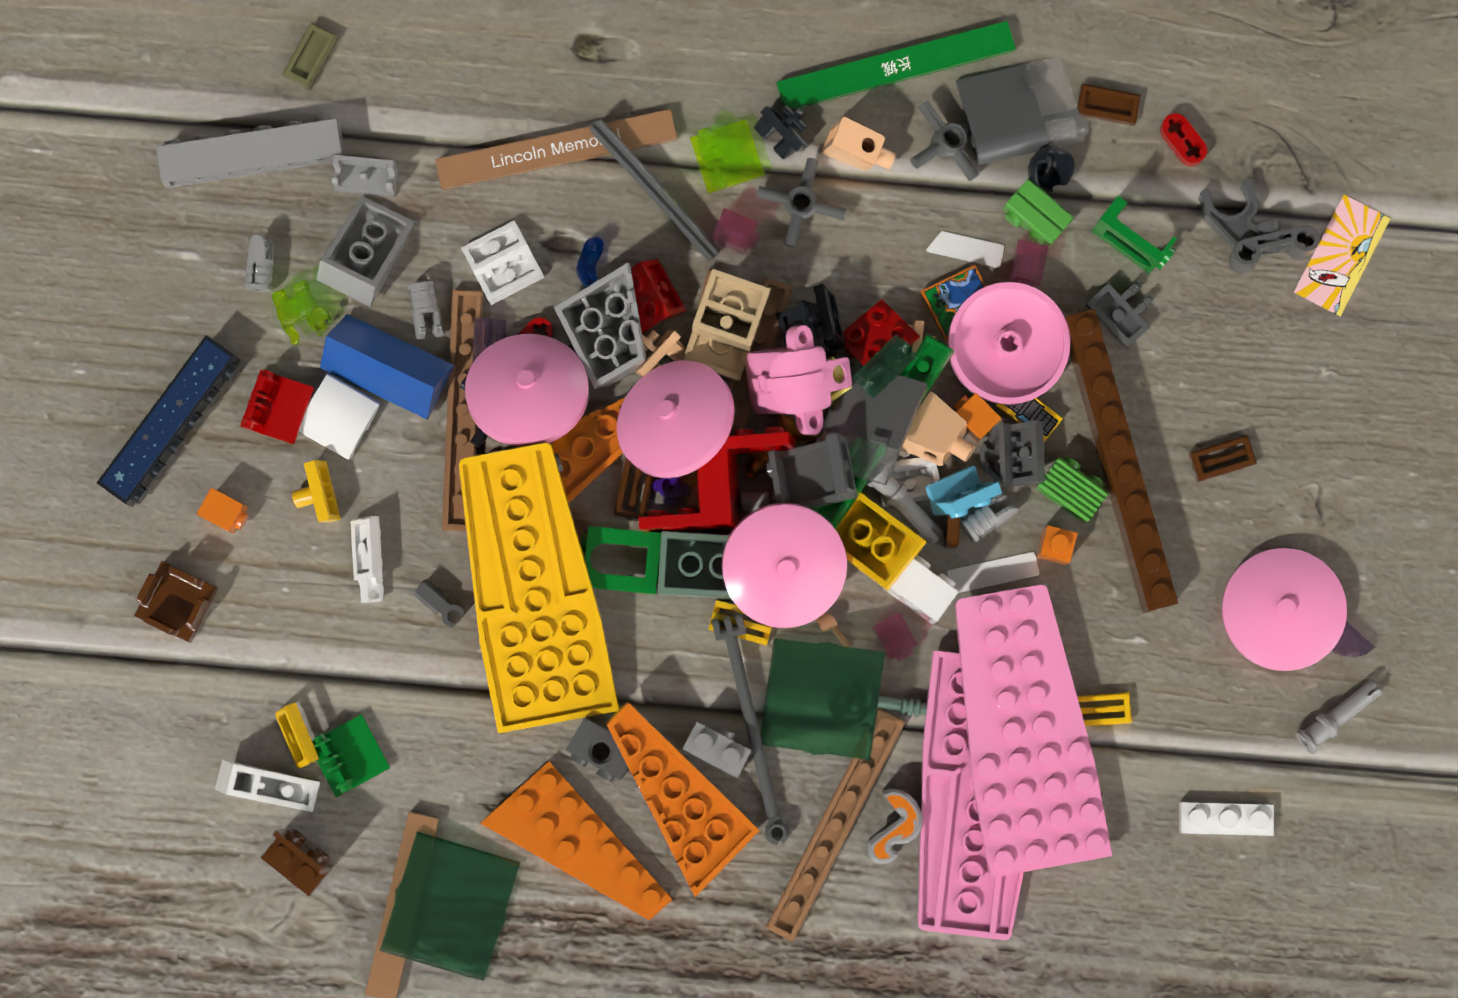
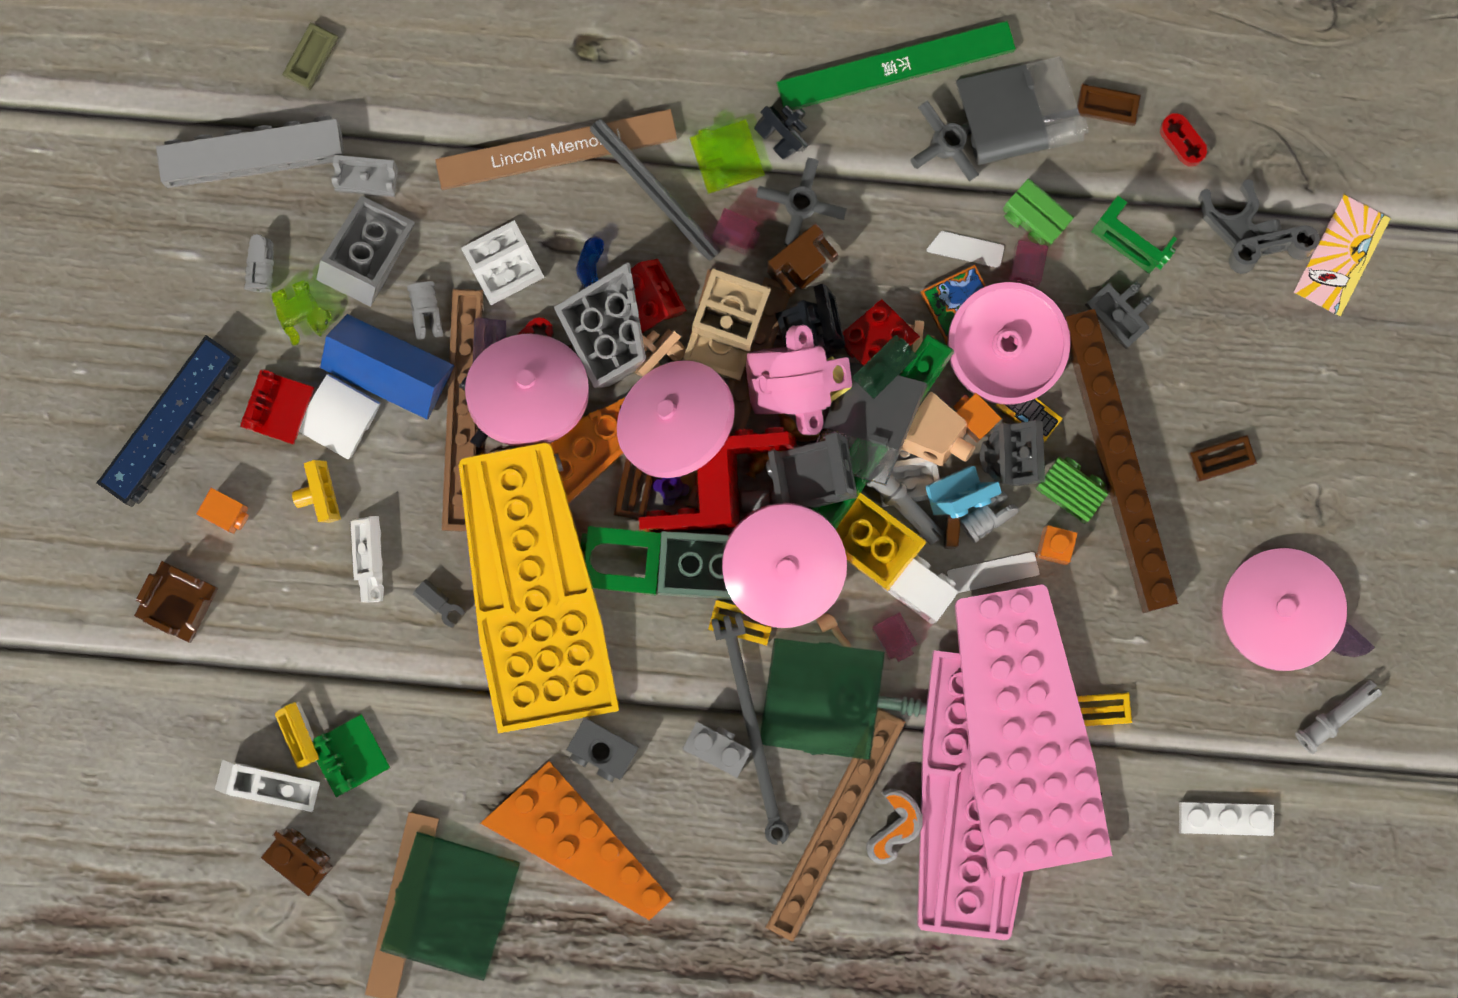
(689, 810): orange wing -> none
(801, 260): none -> reddish brown panel
(846, 144): light nougat torso -> none
(1051, 167): black hair -> none

